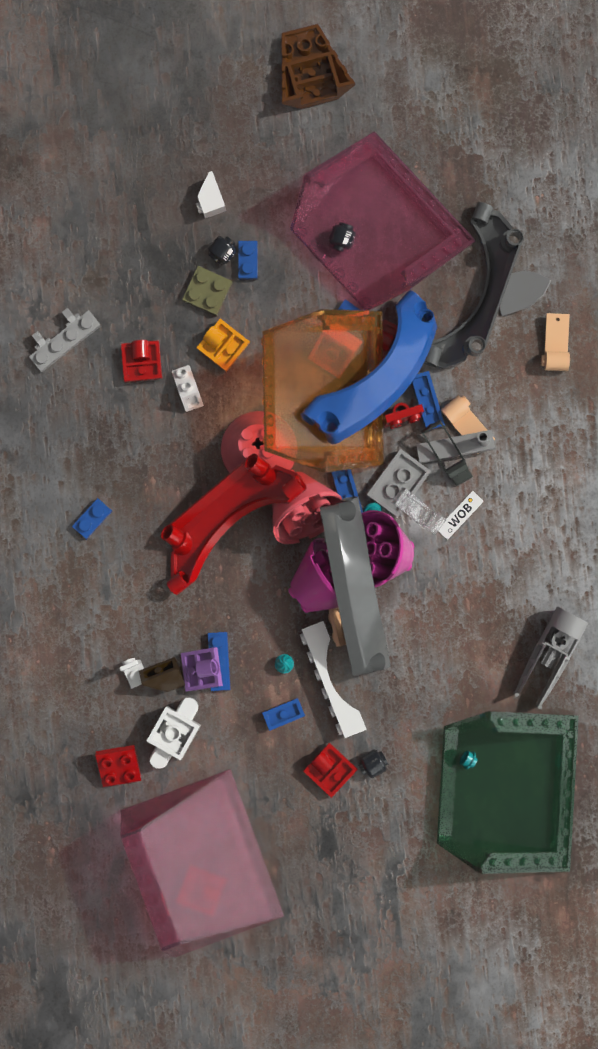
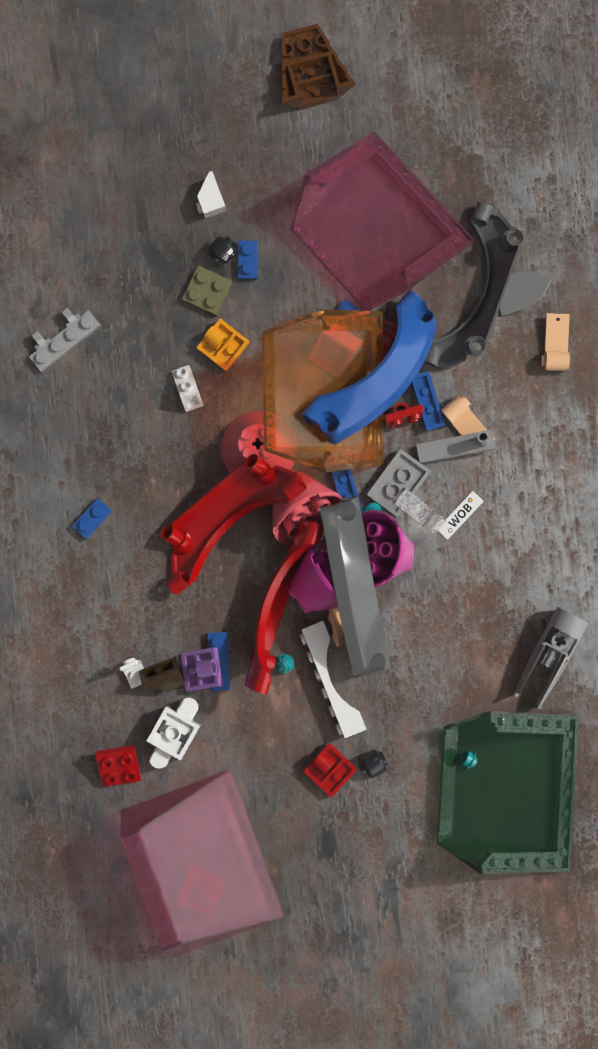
(141, 361): red plate -> none
(274, 604): none -> red panel
(283, 714): blue plate -> none
(342, 236): black head -> none
(459, 471): pearl dark grey piece -> none

